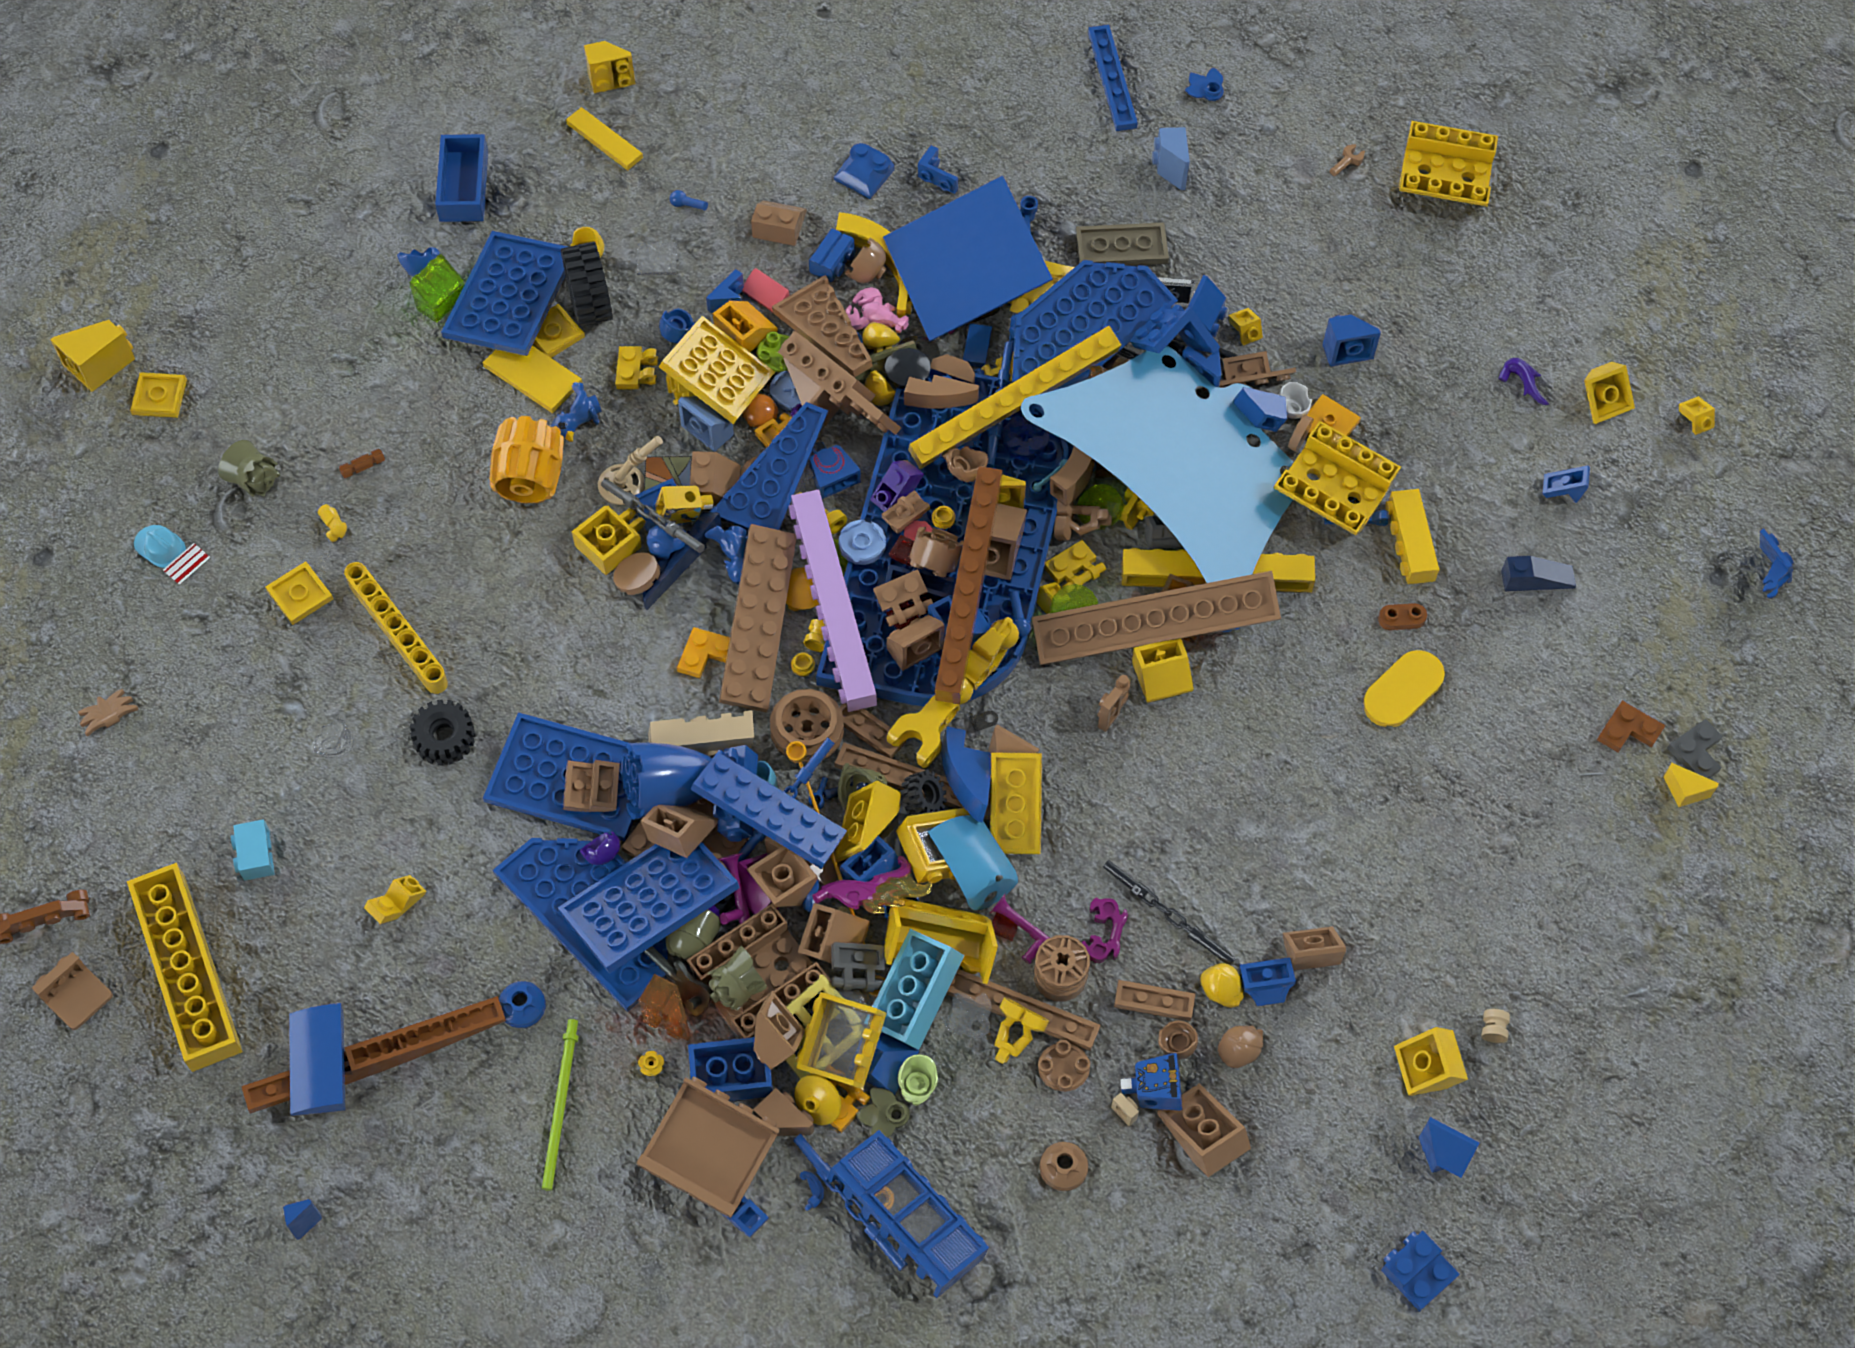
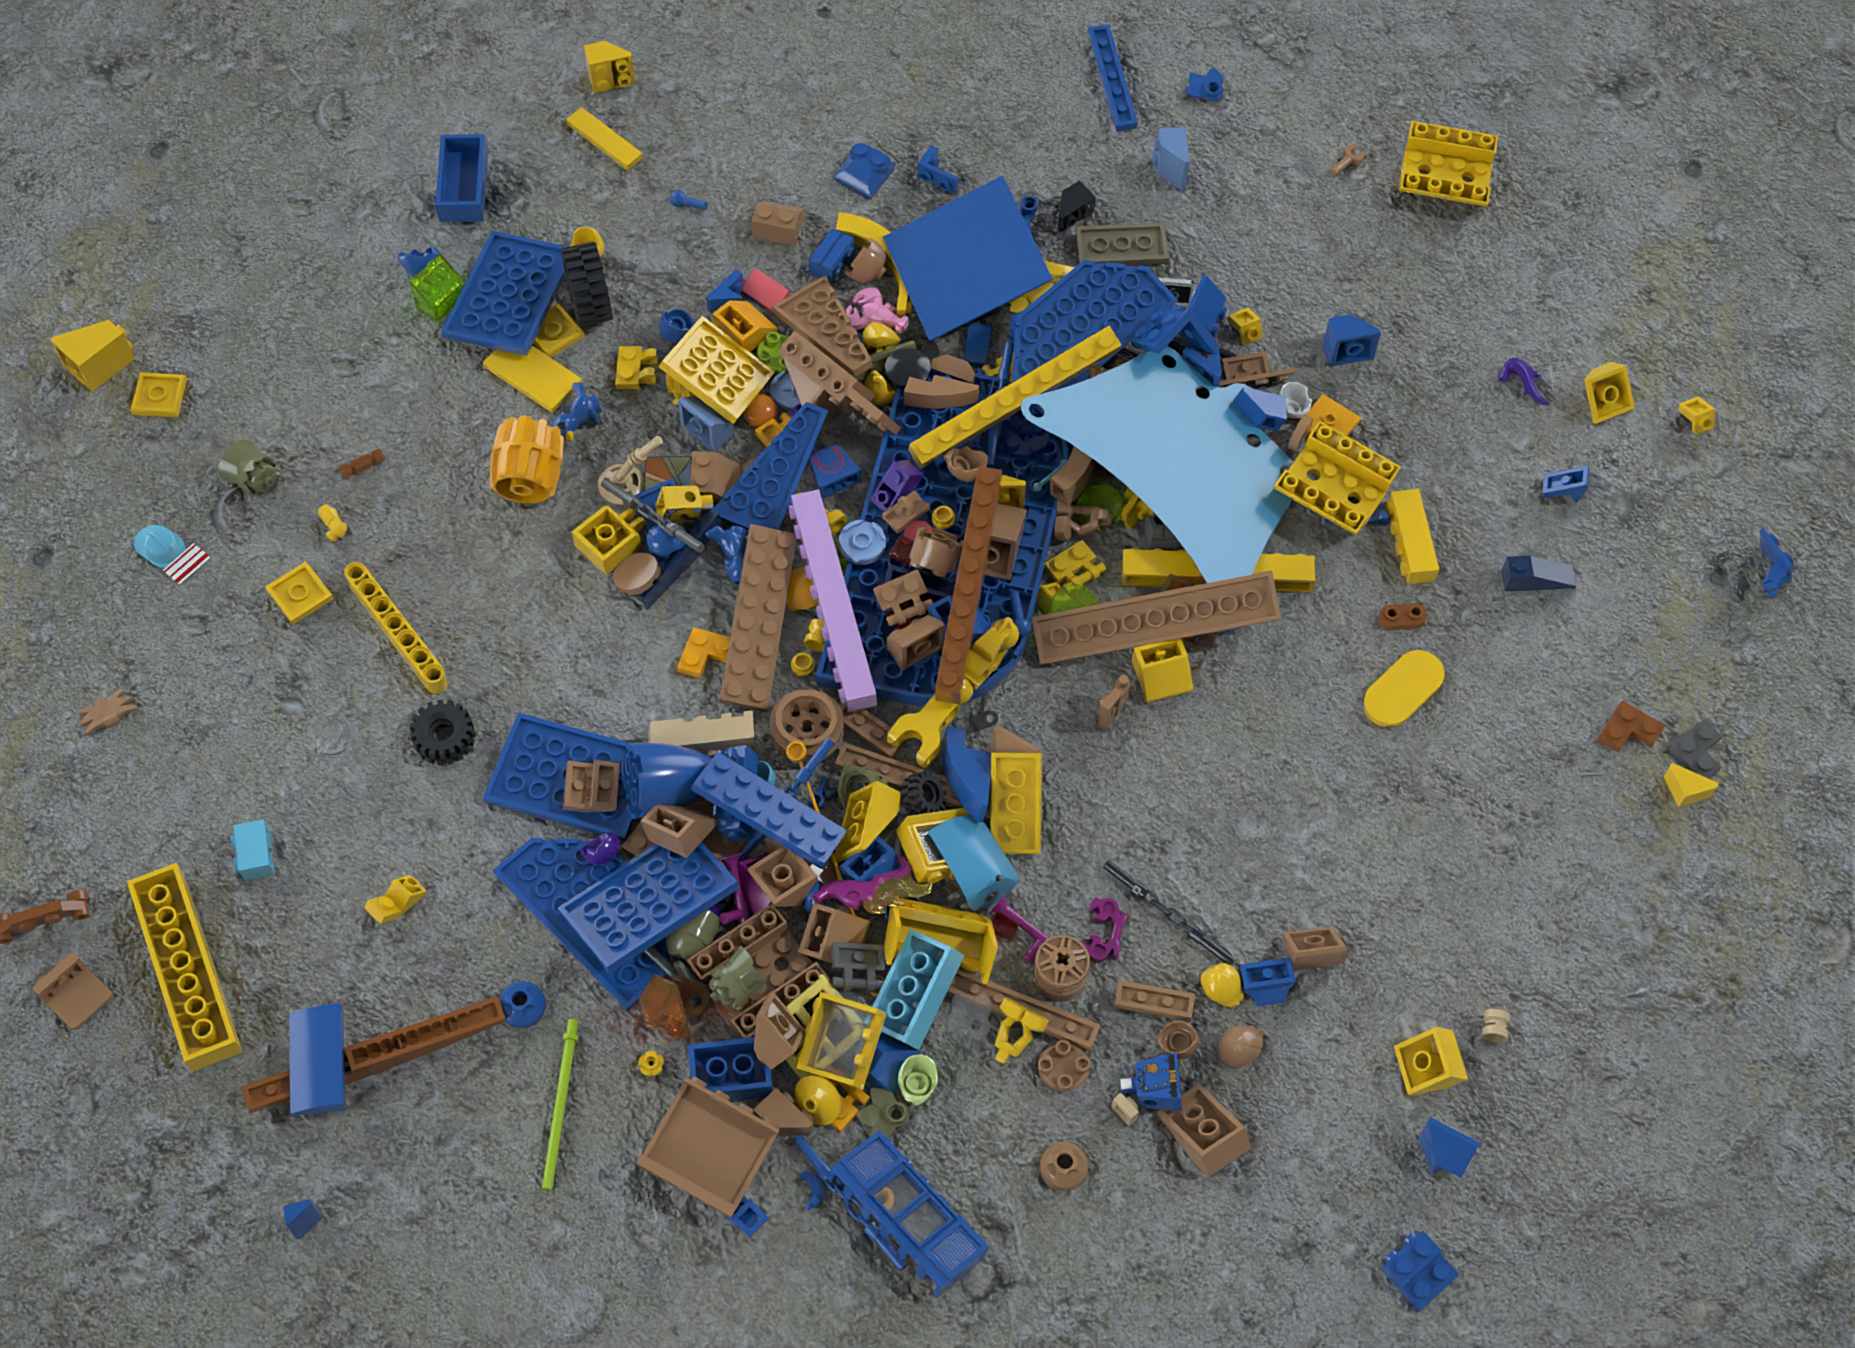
(1074, 205): none -> black slope

